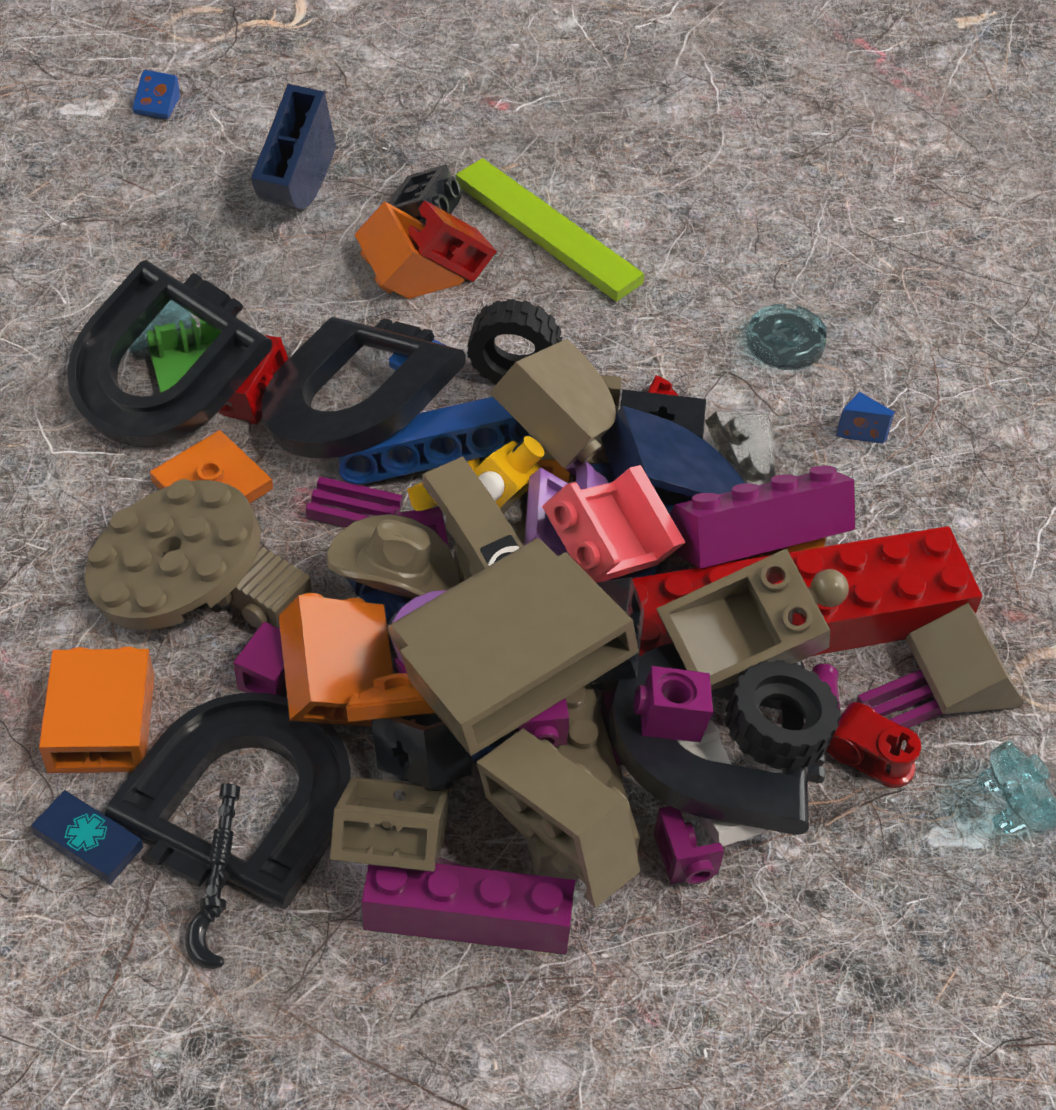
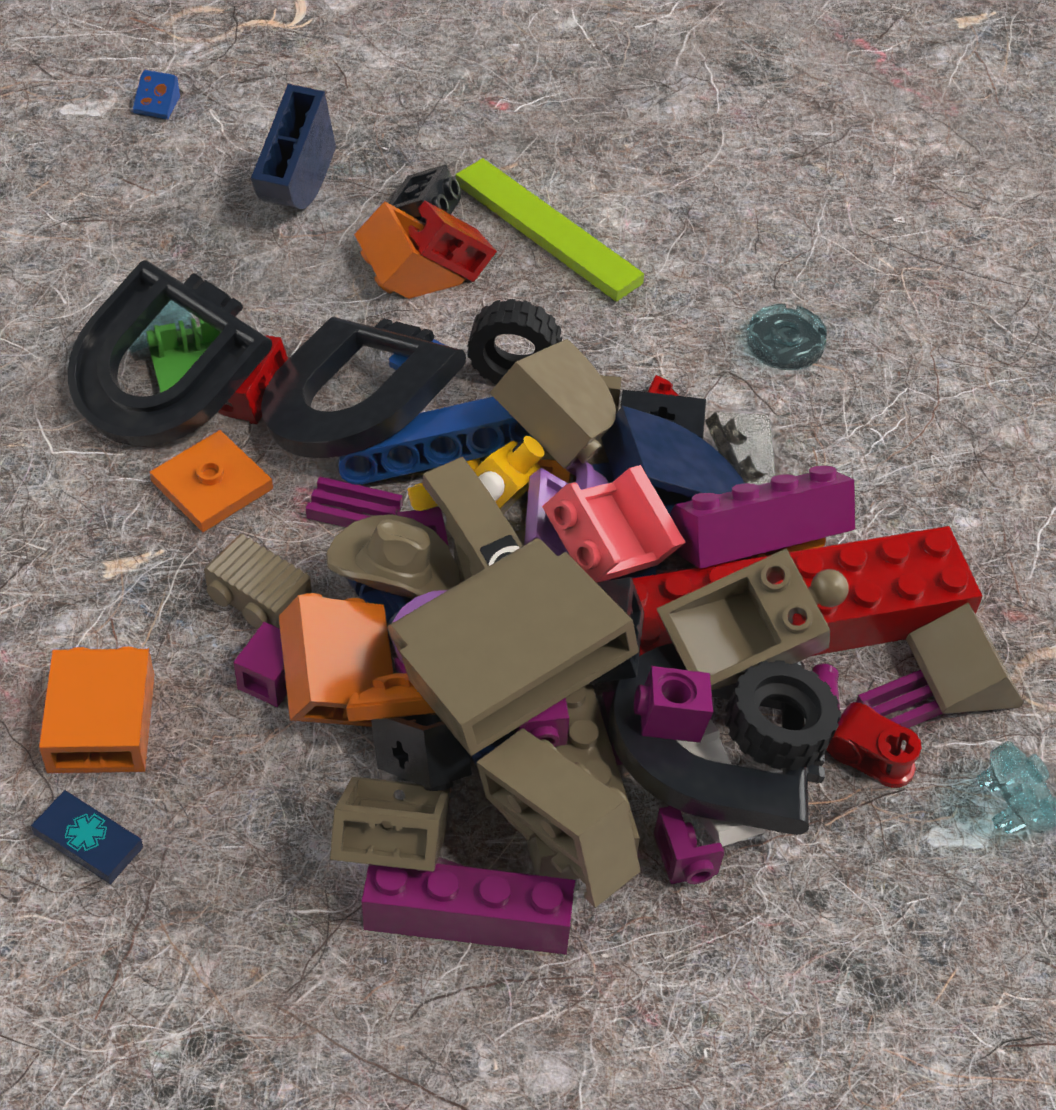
(152, 591): dark tan plate -> none
(199, 739): black piece -> none
(214, 905): black piece -> none
(865, 420): blue slope -> none

